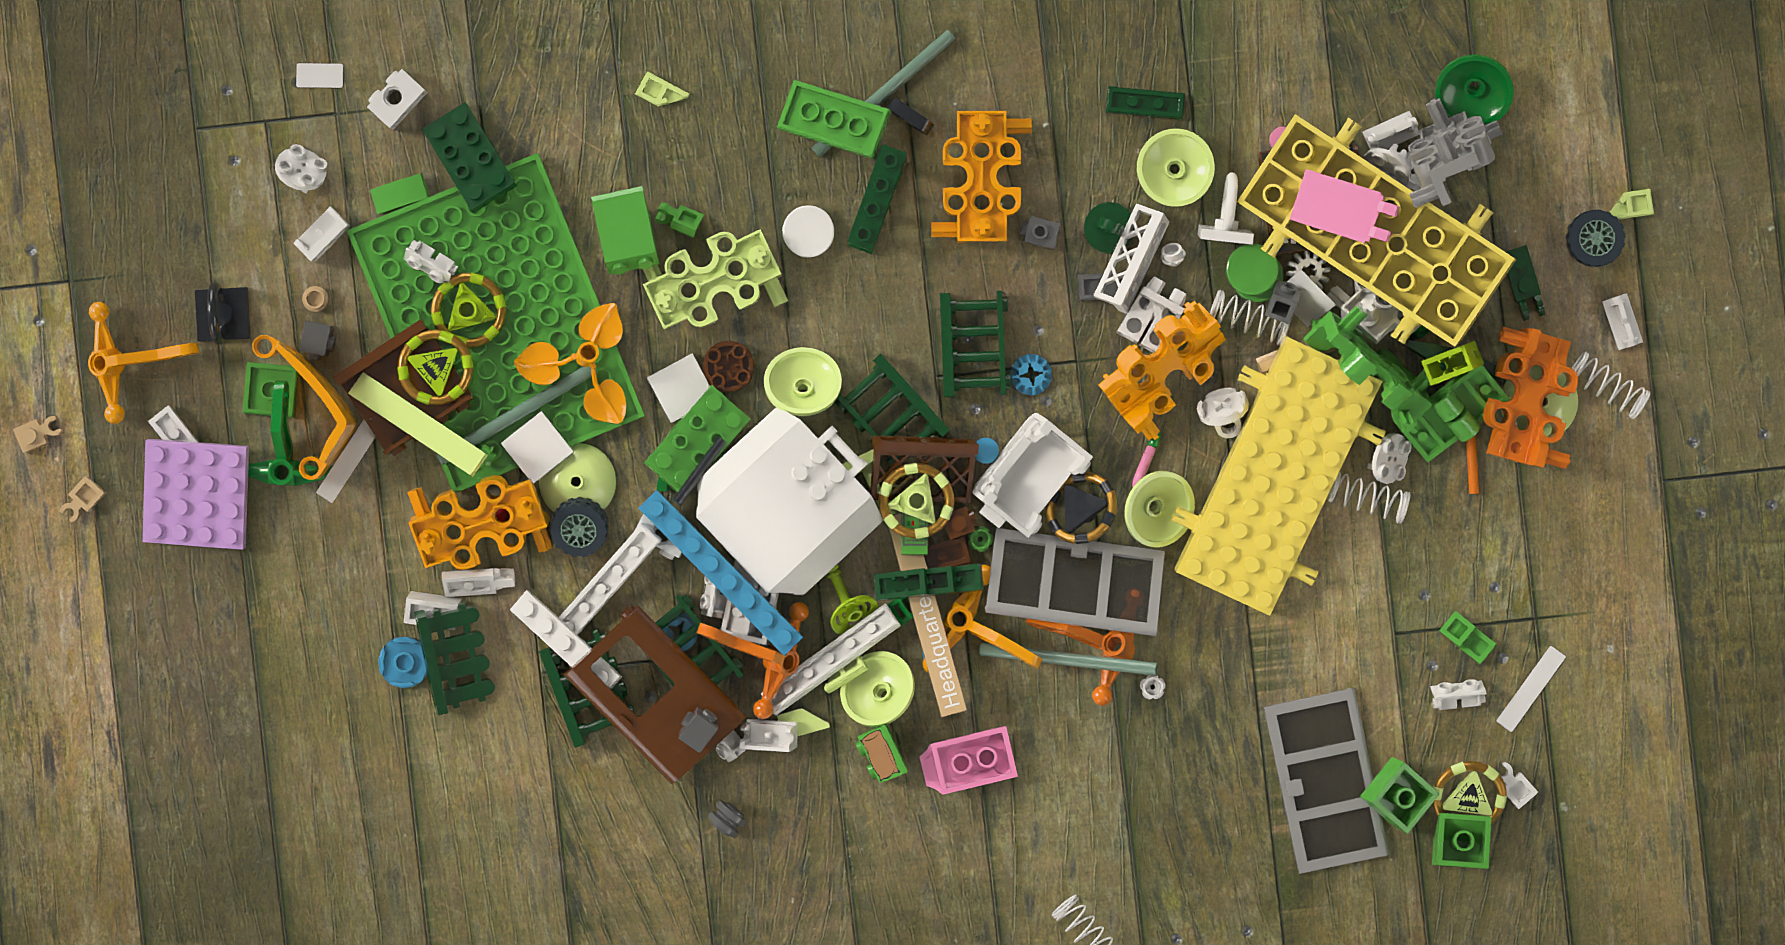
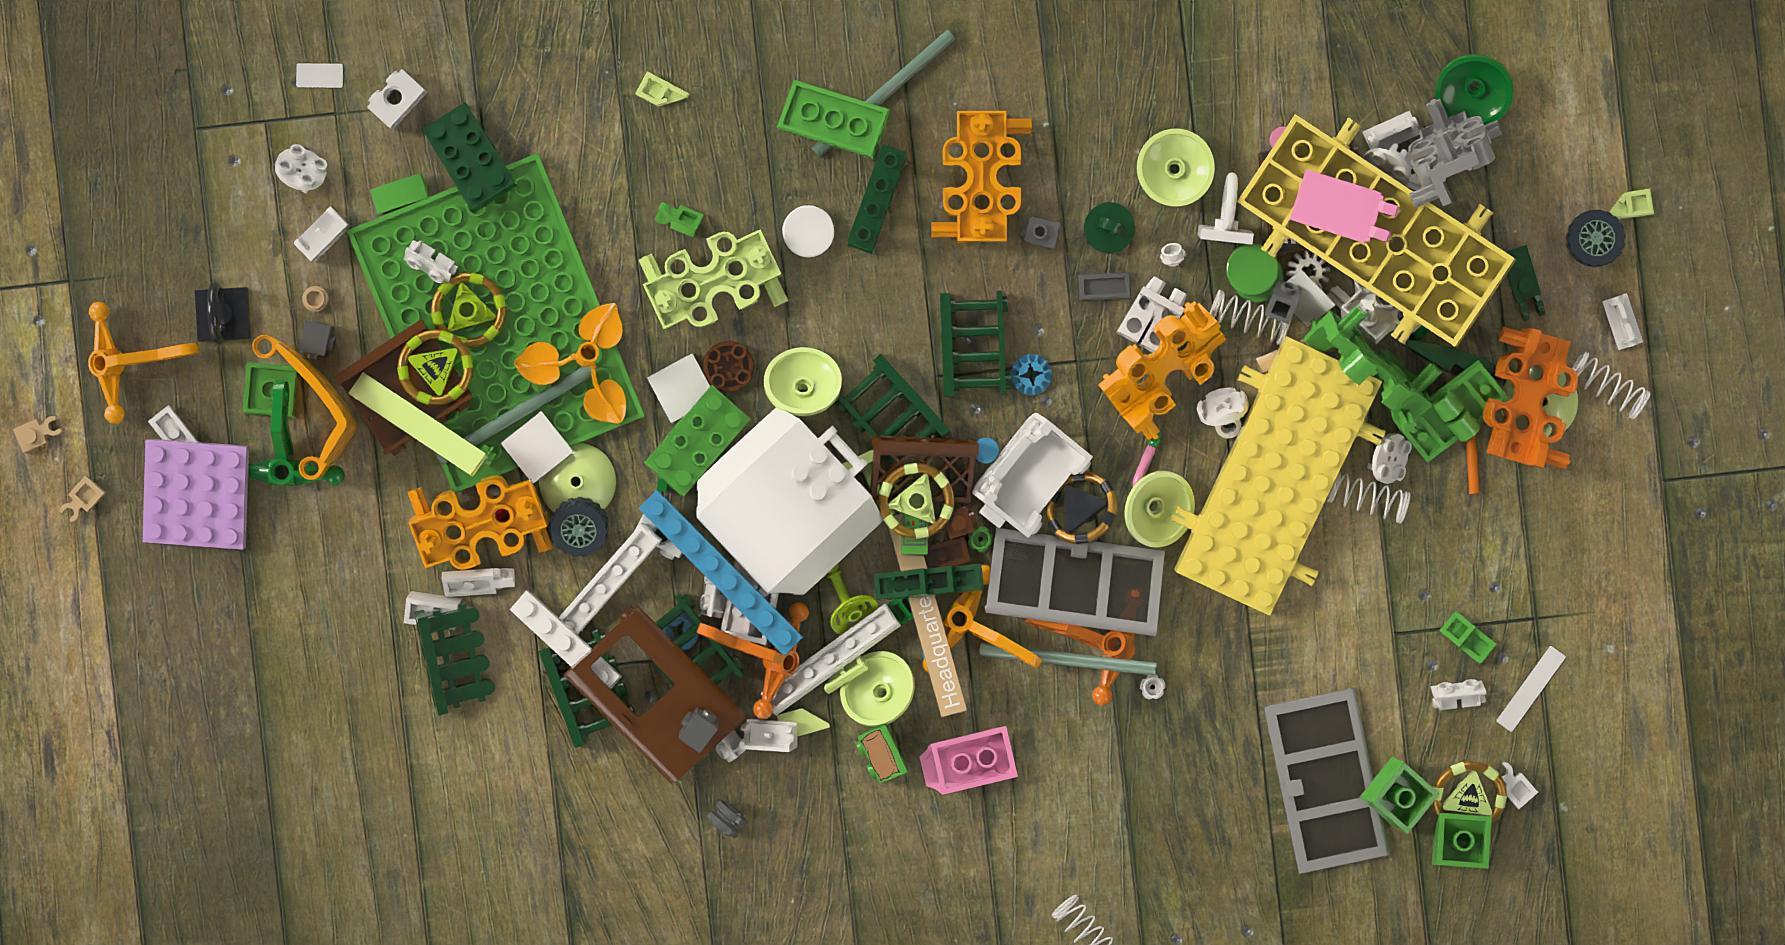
(346, 462): white sticker -> none
(402, 662): dark azure tile -> none
(625, 230): bright green slope -> none
(699, 471): black bar -> none
(910, 116): black beam -> none
(1141, 258): white fence -> none
(1145, 102): dark green tile -> none
(1456, 360): lime torso -> none

